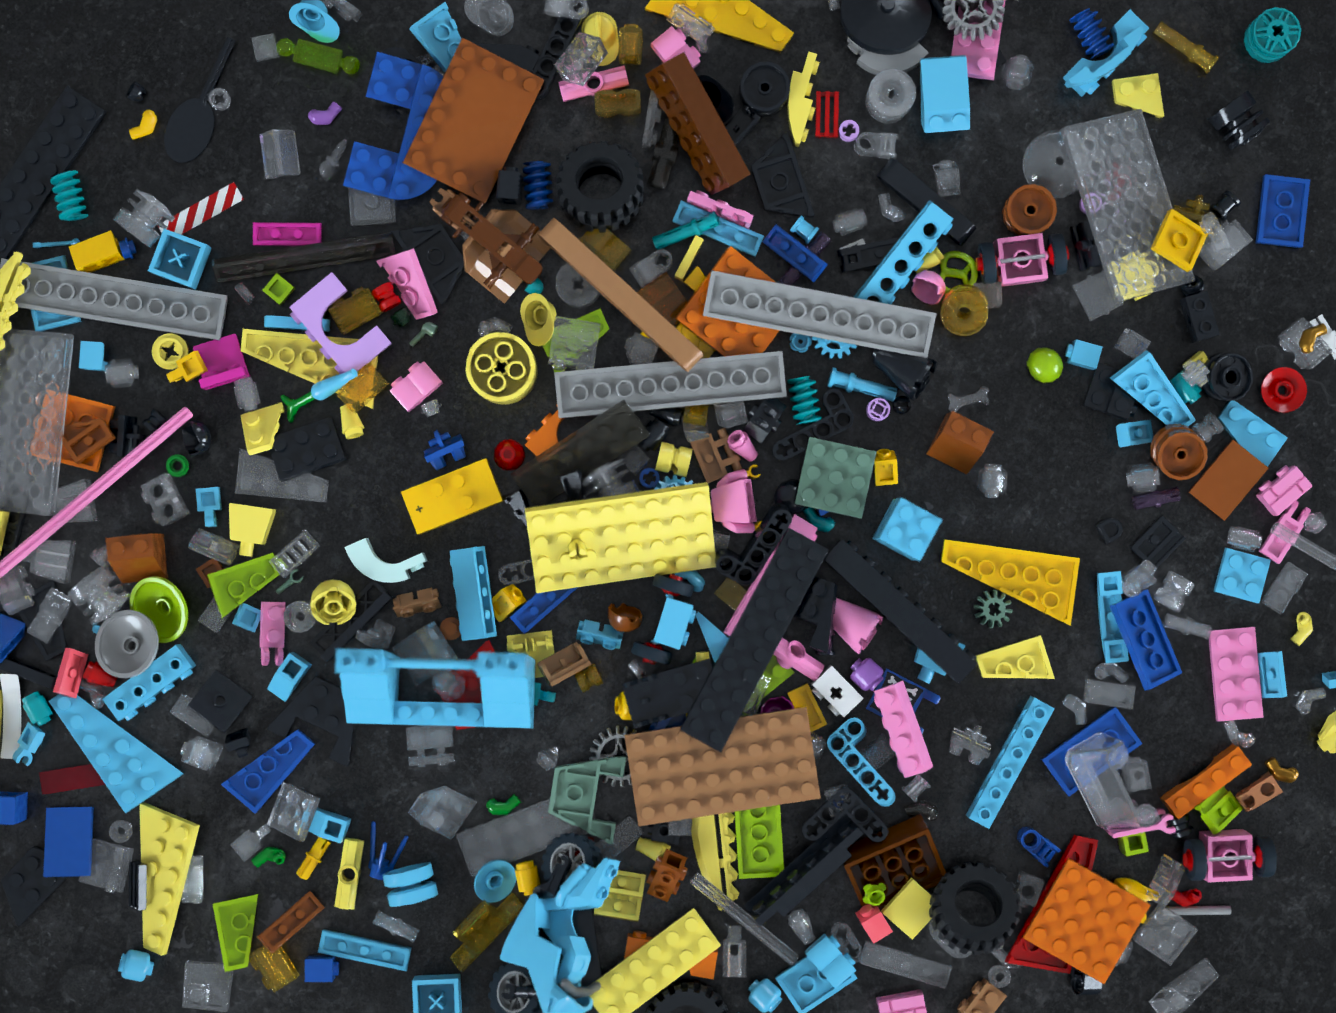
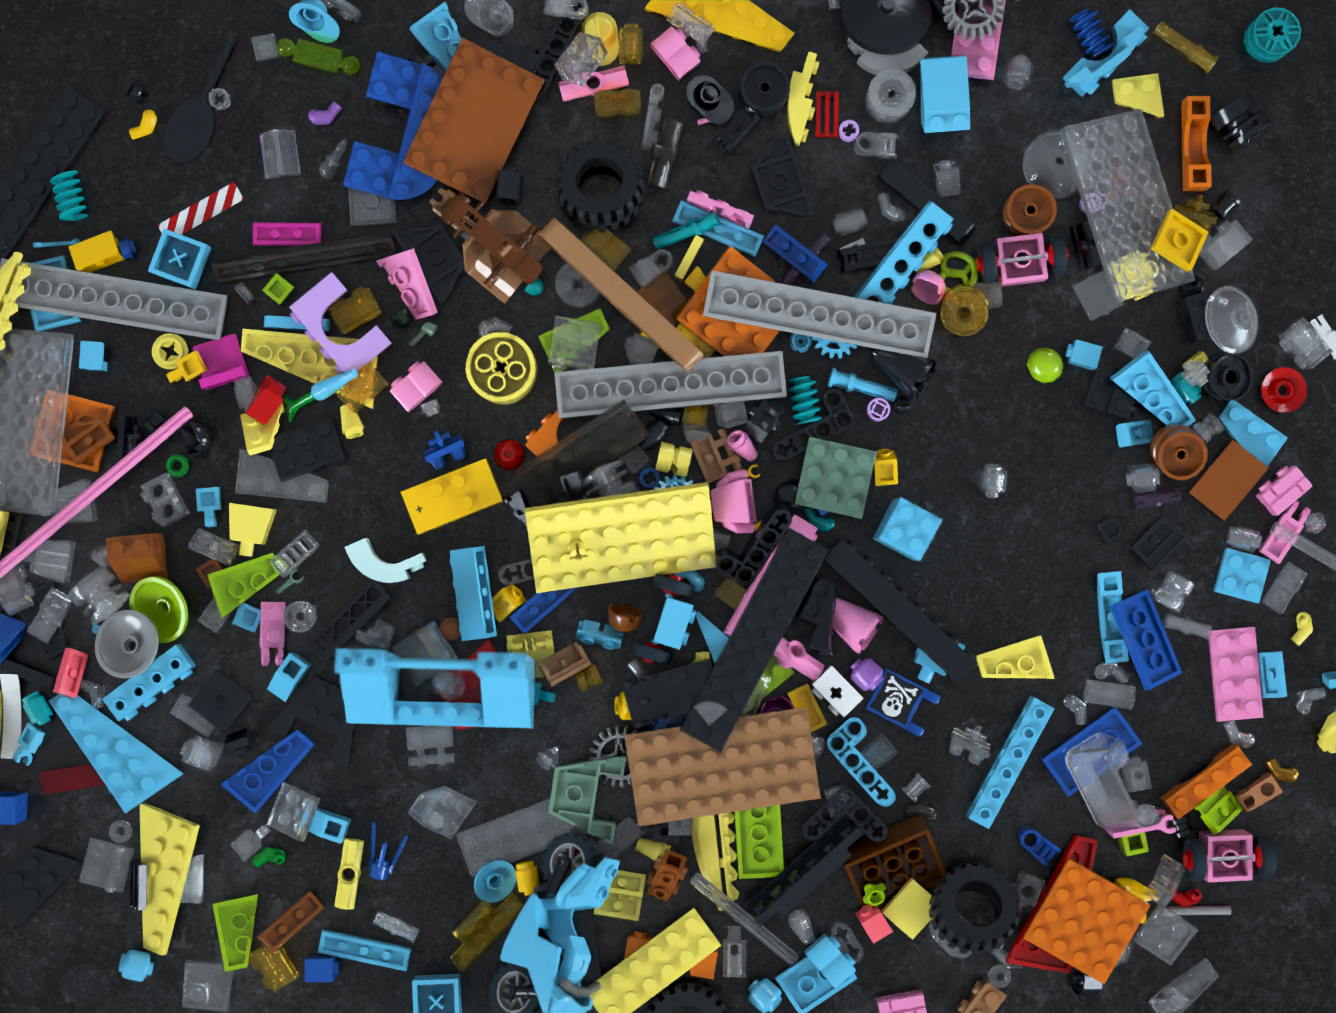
(68, 842): blue tile -> none
(96, 675): red cone -> none
(121, 373): clear head -> none
(144, 218): clear wheel -> none
(266, 400): none -> red slope
(313, 858): yellow axle -> none
(333, 602): light yellow cylinder -> none
(386, 296): red wheel -> none
(407, 606): medium nougat hinge -> none
(410, 888): medium azure wheel -> none
(502, 808): green arm -> none
(537, 185): blue piece -> none
(538, 318): light yellow piece -> none
(697, 124): reddish brown brick -> none
(710, 711): none -> clear tile
(804, 229): medium azure bush -> none
(903, 729): bright pink brick -> none
(905, 964): clear tile -> none
(959, 442): dark orange slope -> none
(980, 396): clear piece -> none
(984, 610): sand green gear -> none
(1031, 577): yellow wing -> none
(1138, 578): clear hips -> none
(1195, 162): none -> orange arch
(1211, 226): clear plate -> none
(1231, 319): none -> clear dish
(1282, 211): blue plate -> none
(1309, 336): pearl gold arm -> none

